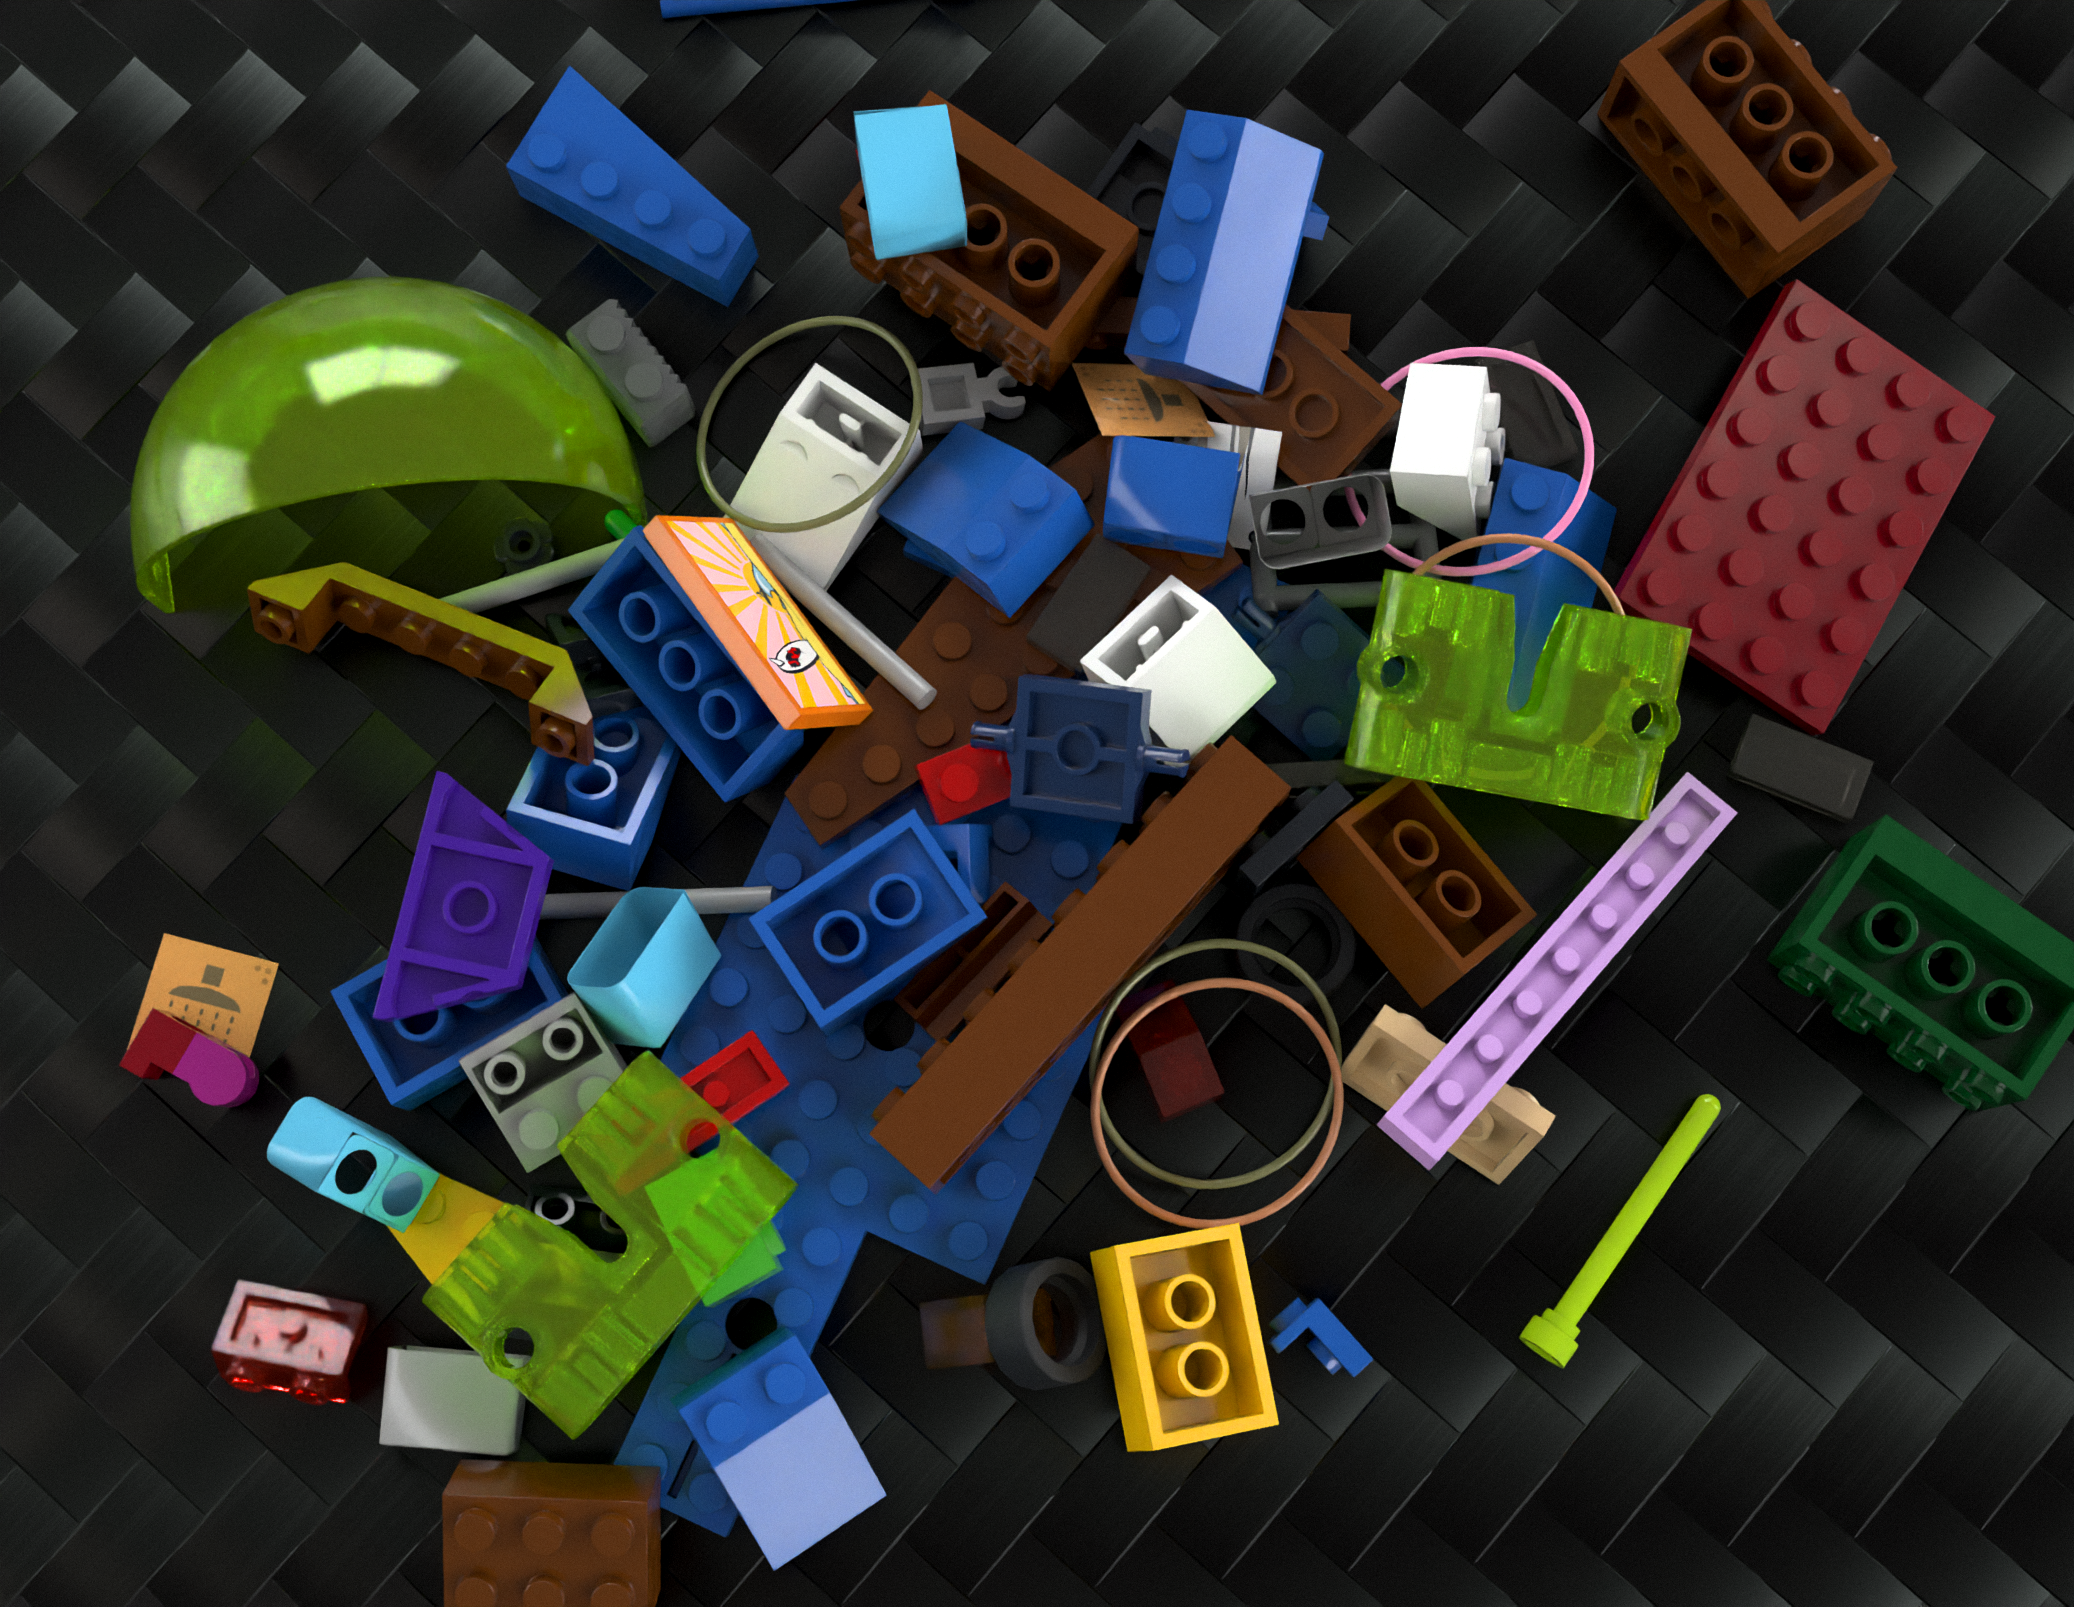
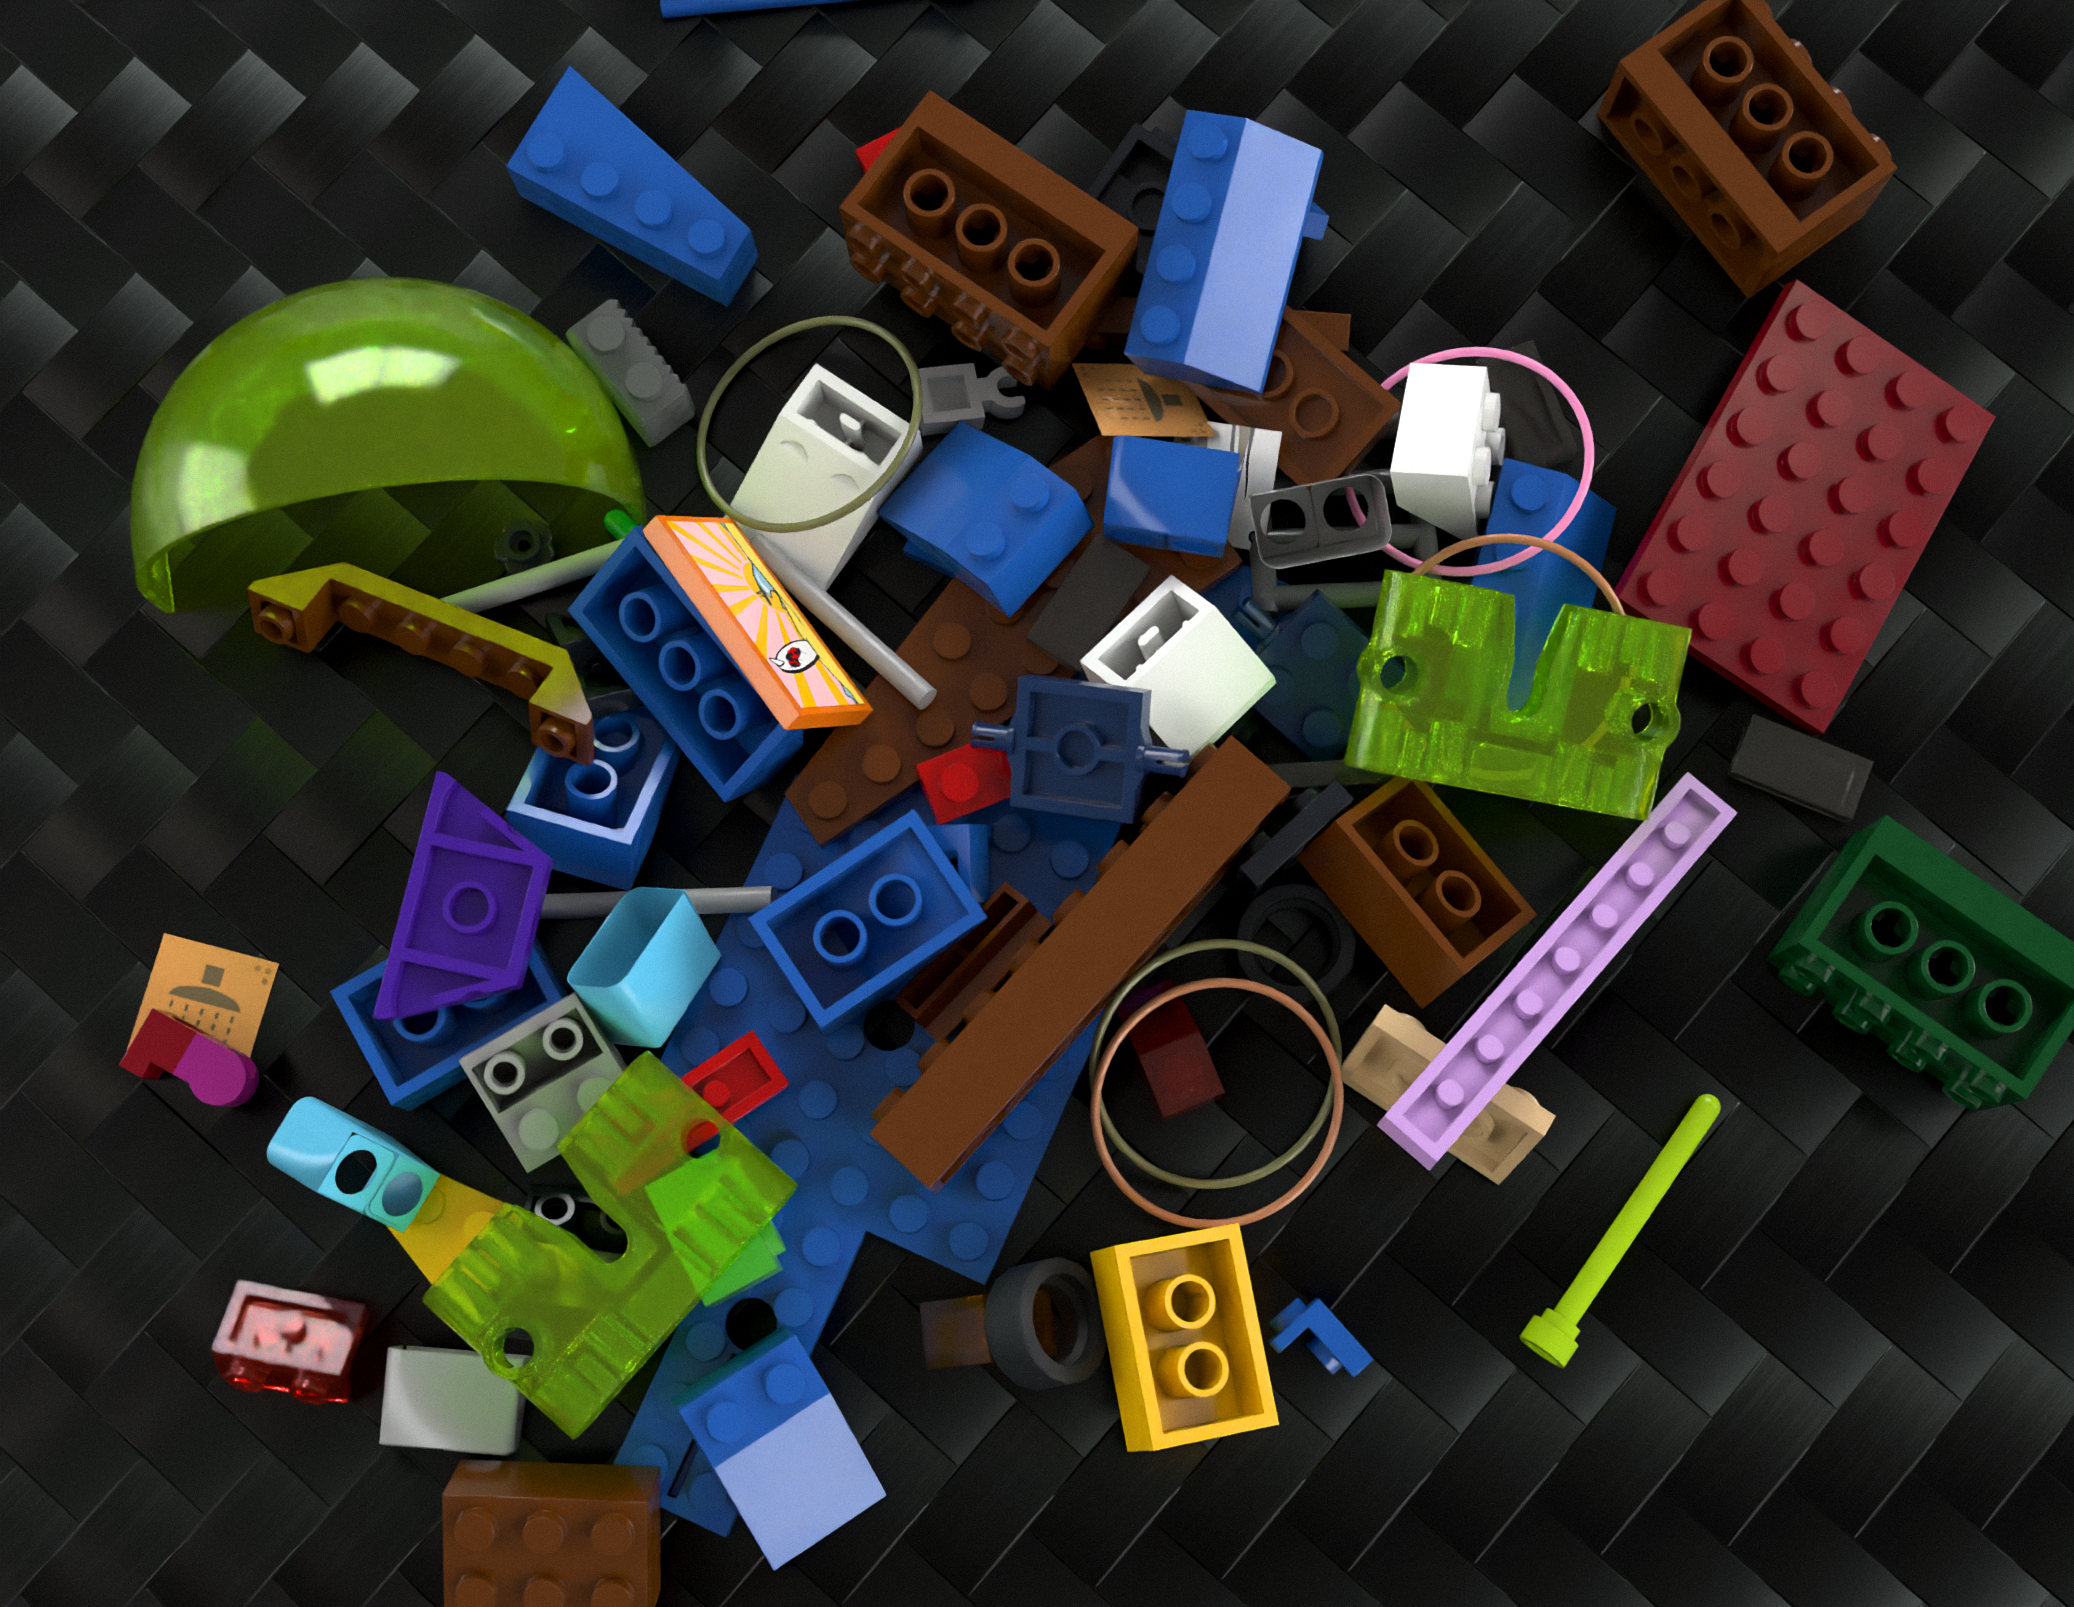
(910, 180): medium azure piece -> none

